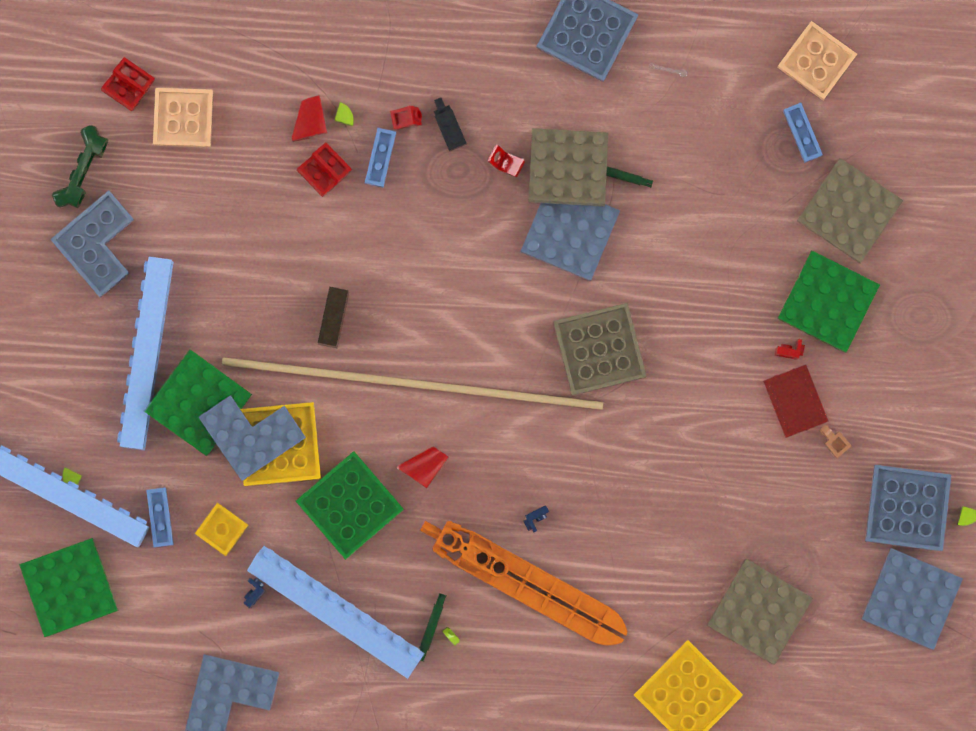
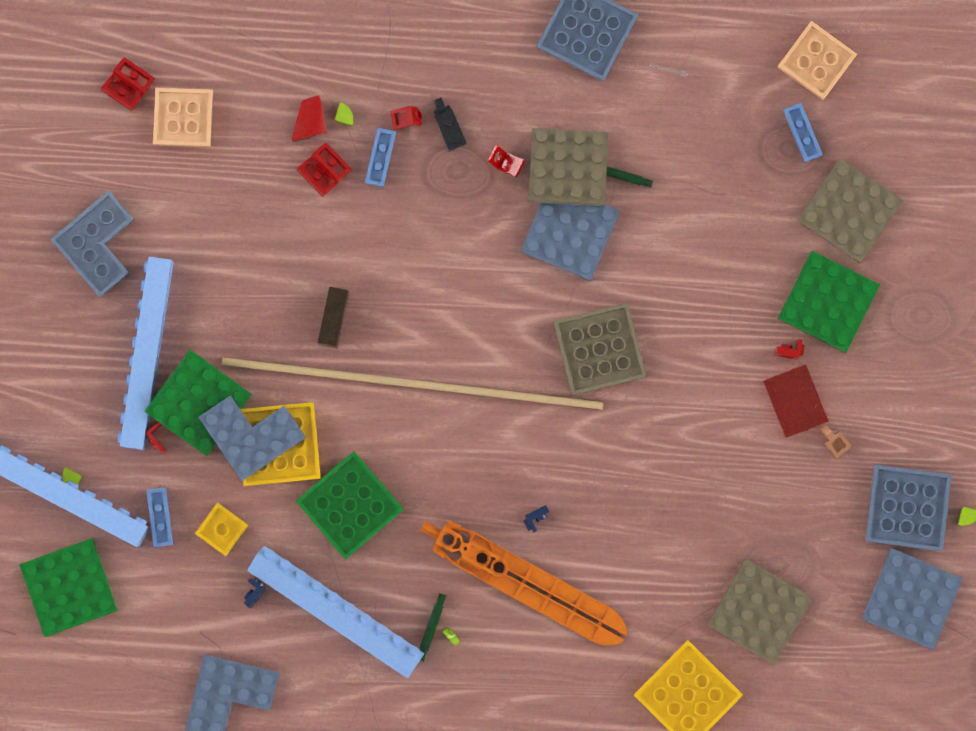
(73, 194): dark green plate -> none
(153, 441): none -> red bracket
(424, 466): red slope -> none

